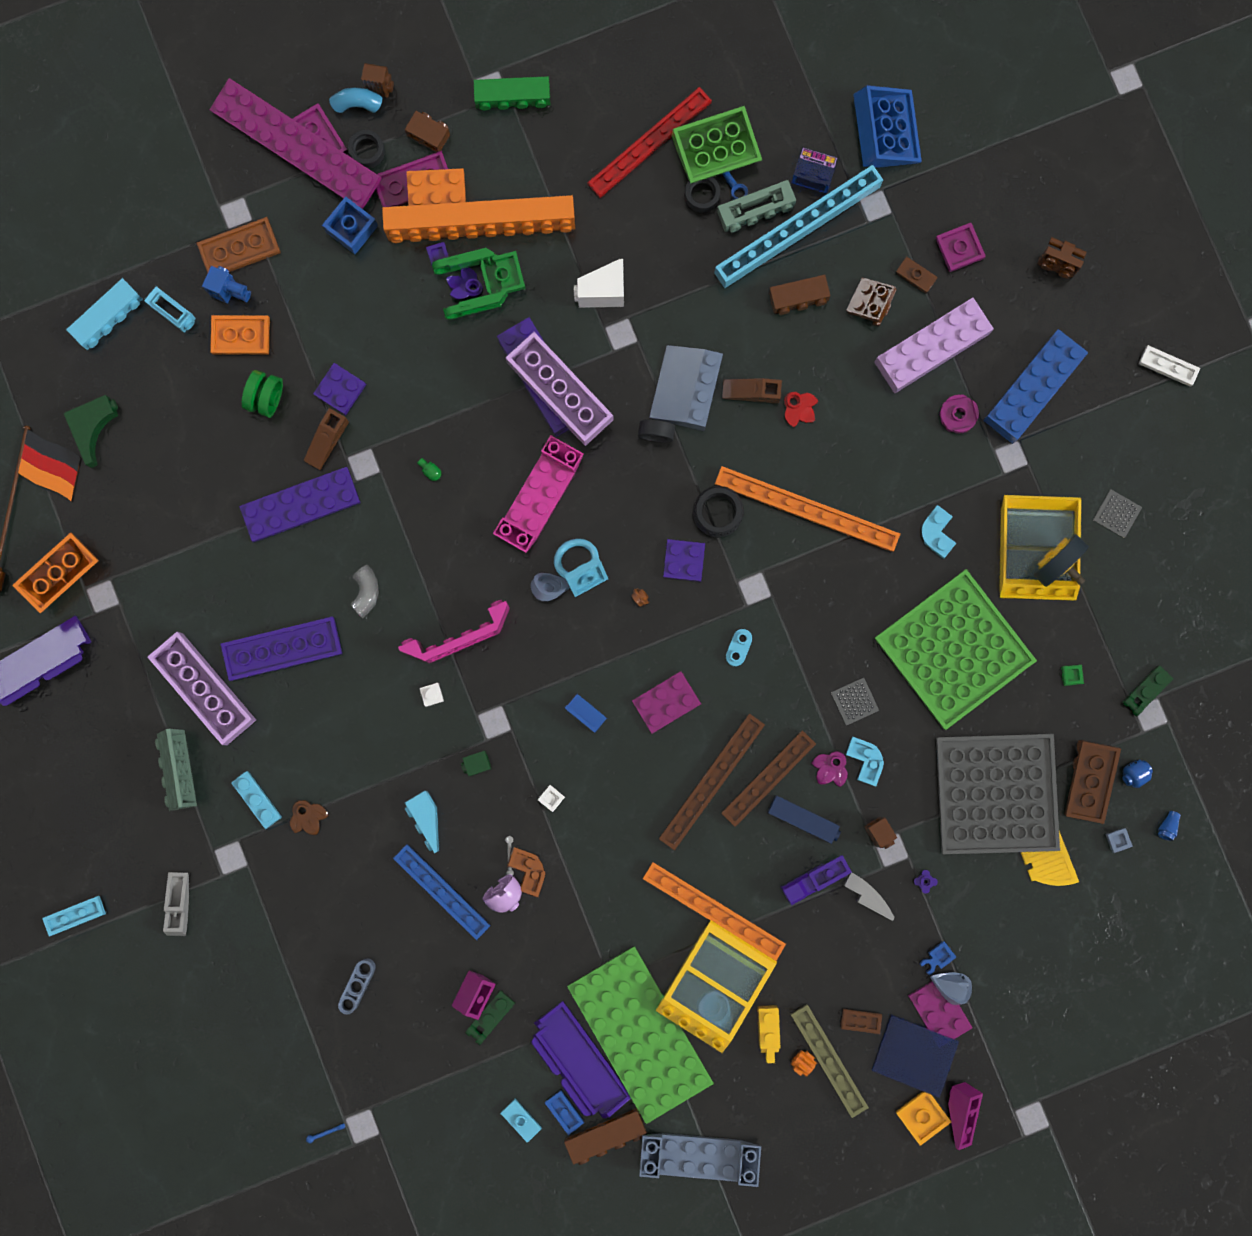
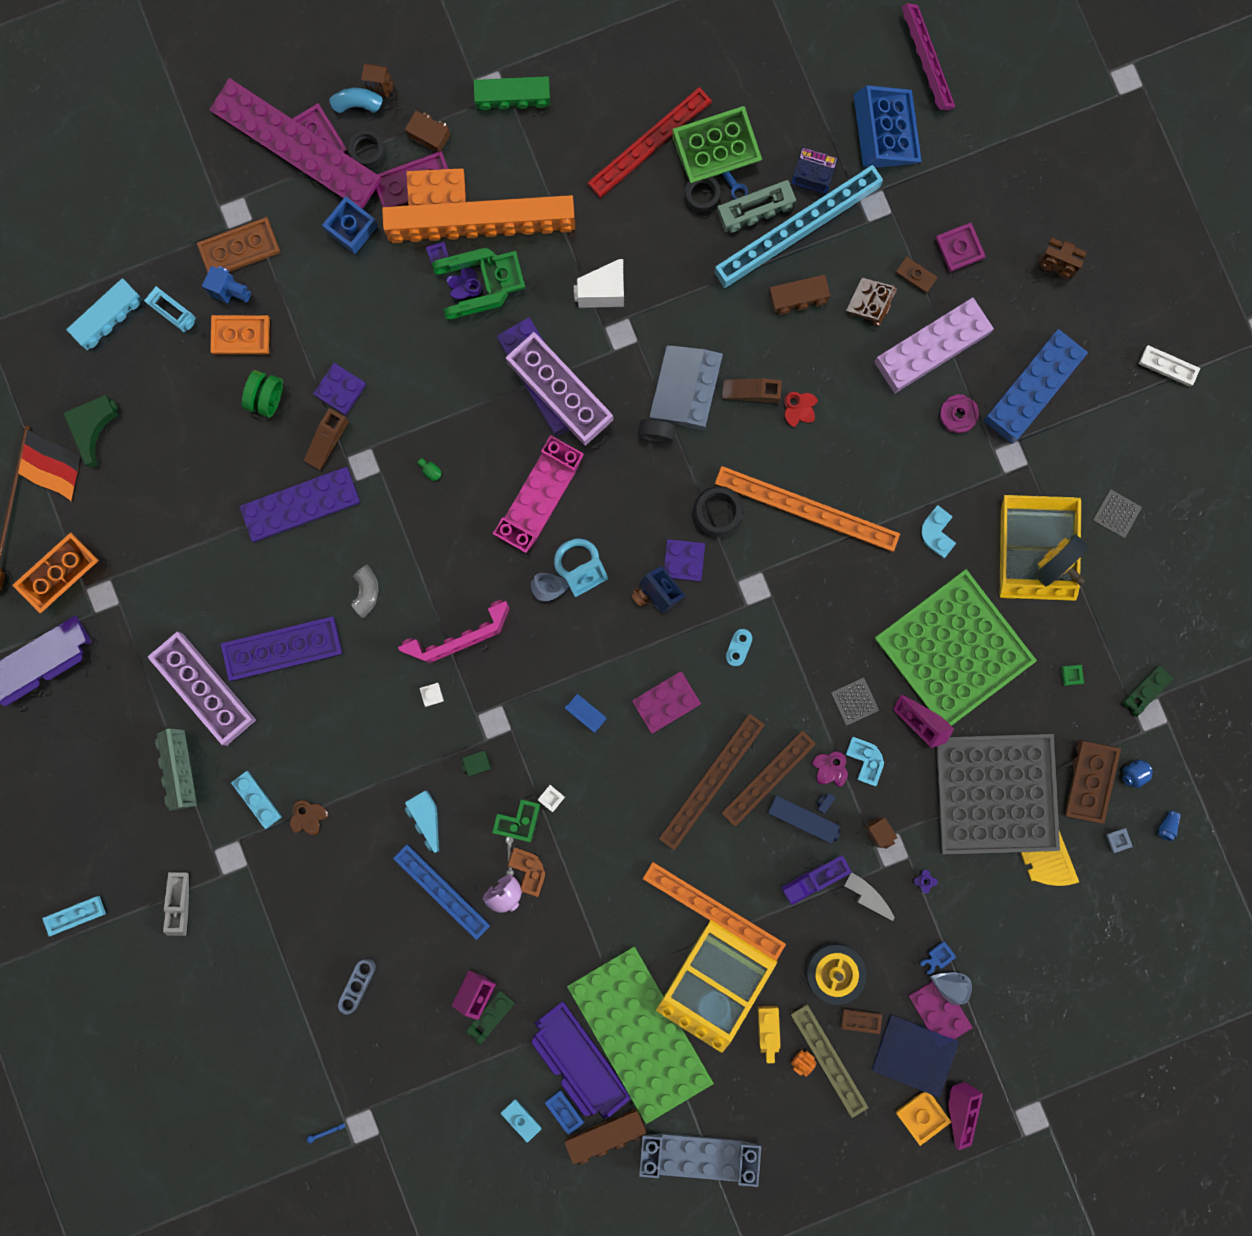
(520, 827): none -> green brick
(661, 589): none -> dark blue slope
(825, 802): none -> dark blue plate
(836, 974): none -> wheel
(924, 722): none -> magenta slope
(928, 57): none -> magenta plate

